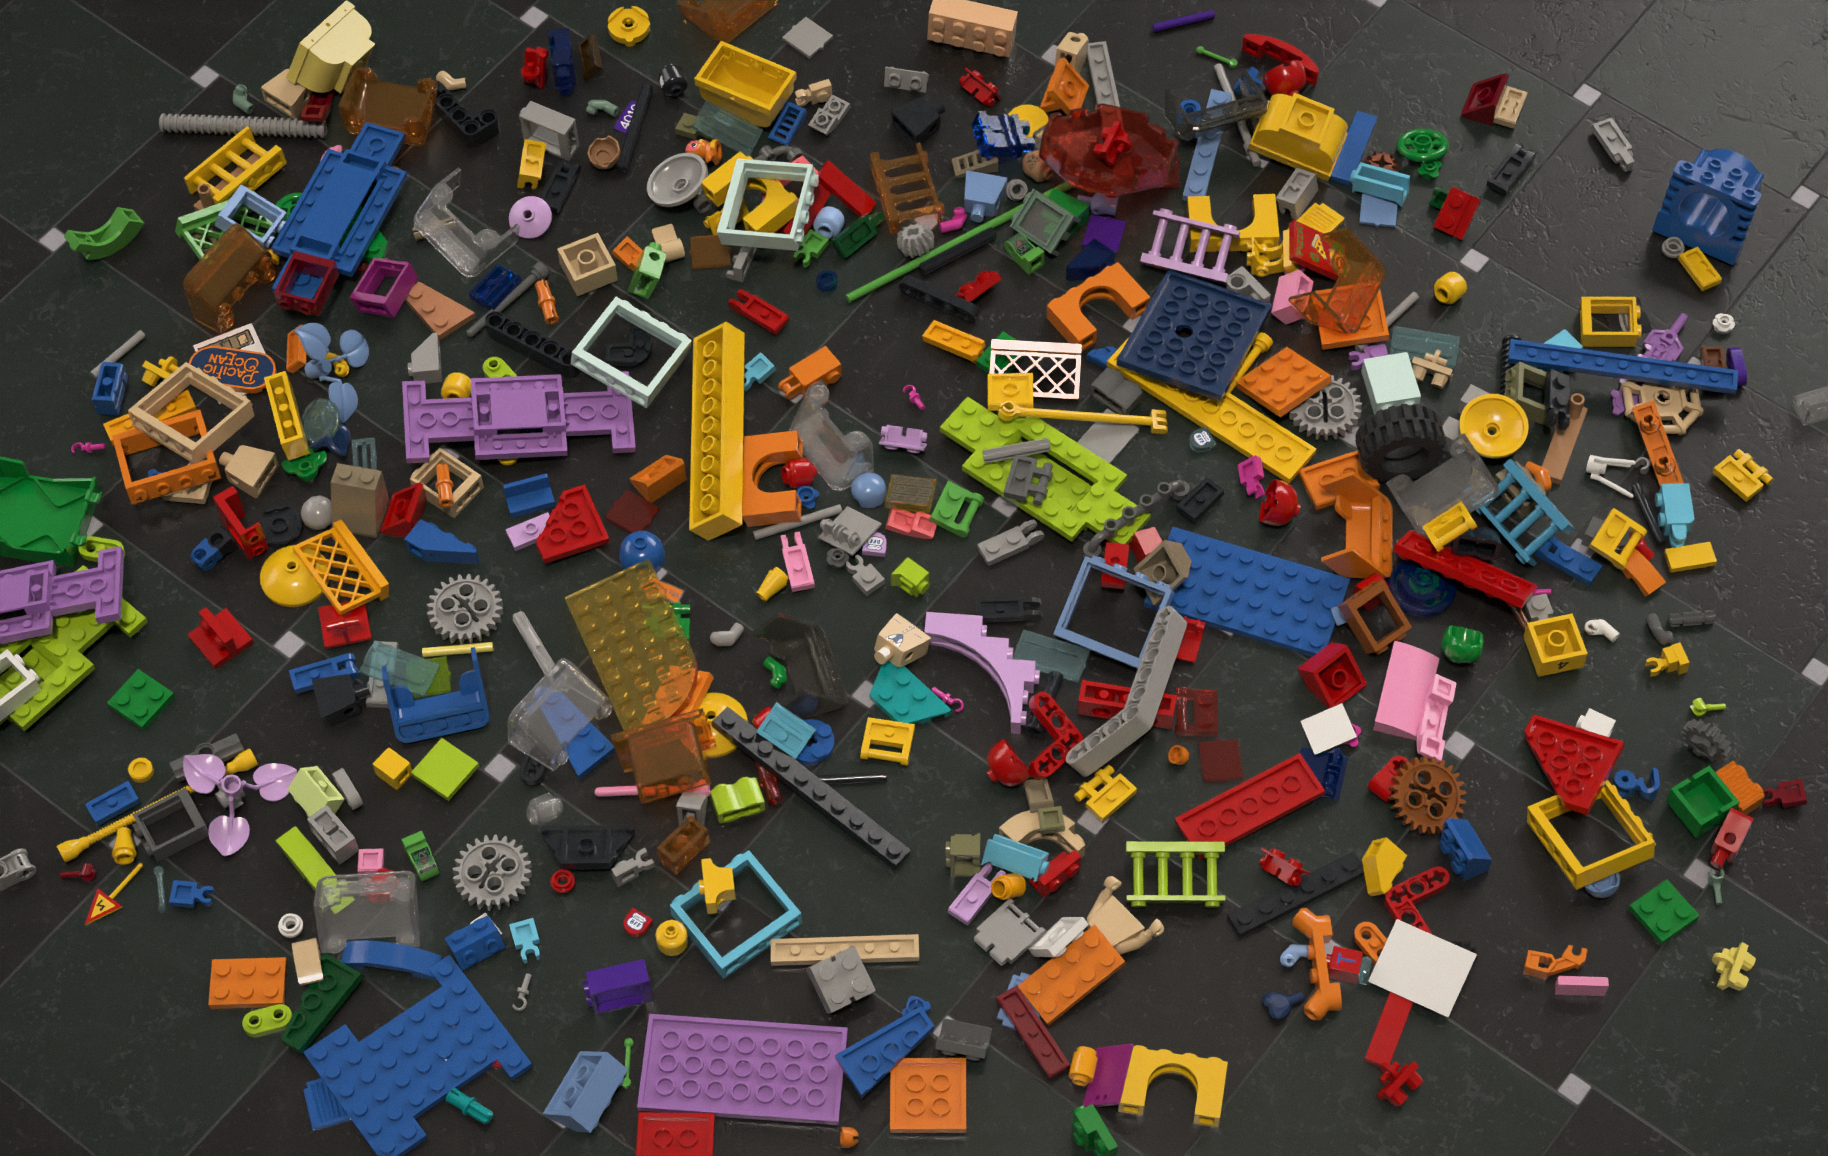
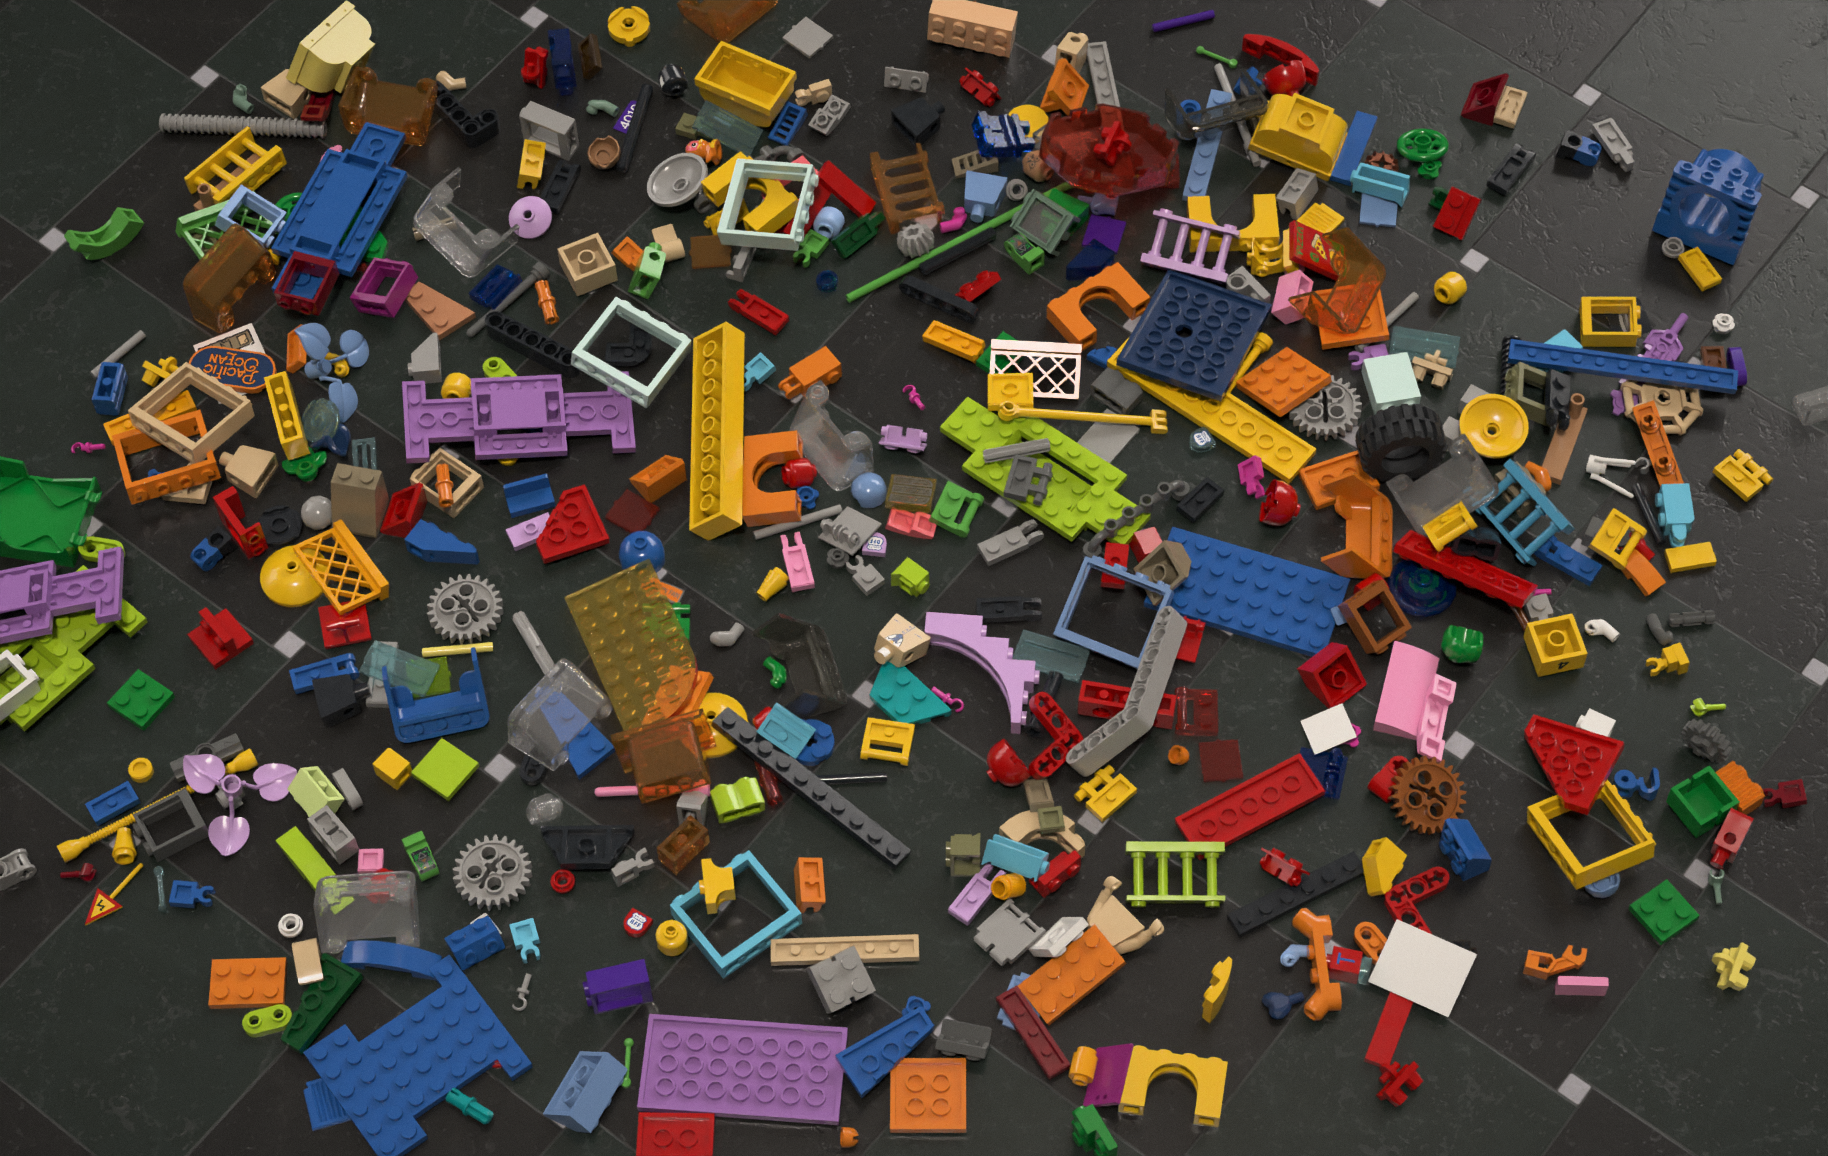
(809, 883): none -> orange hinge
(1218, 990): none -> yellow slope
(1579, 149): none -> leg

